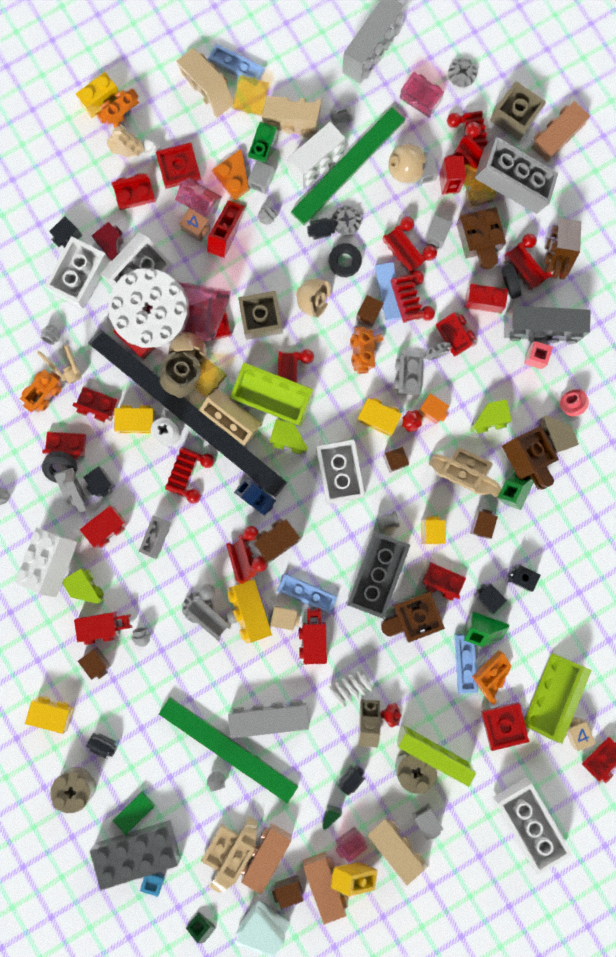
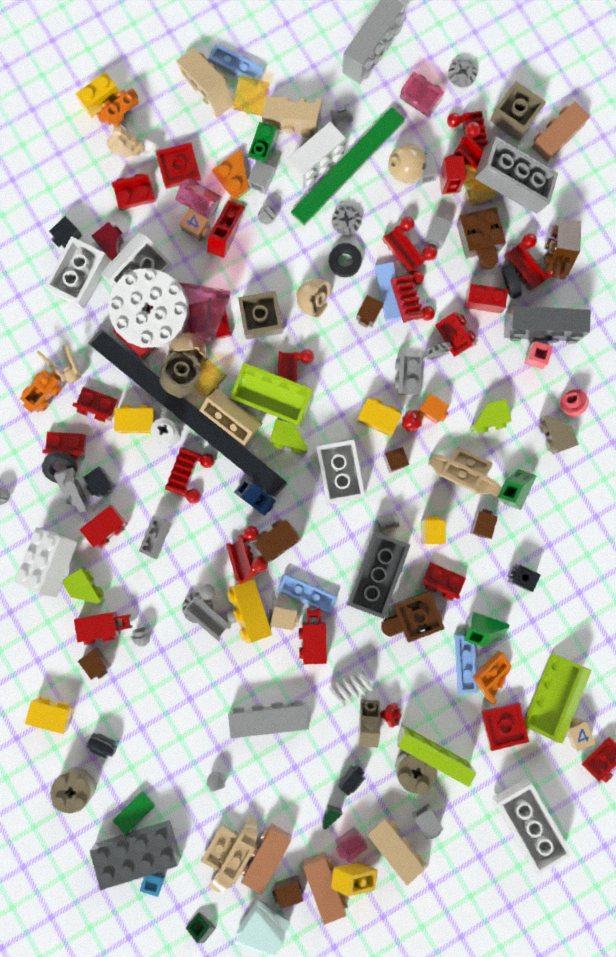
(50, 334): light grey plate -> none
(228, 750): green tile -> none
(321, 228): black brick -> none
(363, 347): orange brick -> none
(490, 597): black brick -> none
(531, 456): reddish brown brick -> none

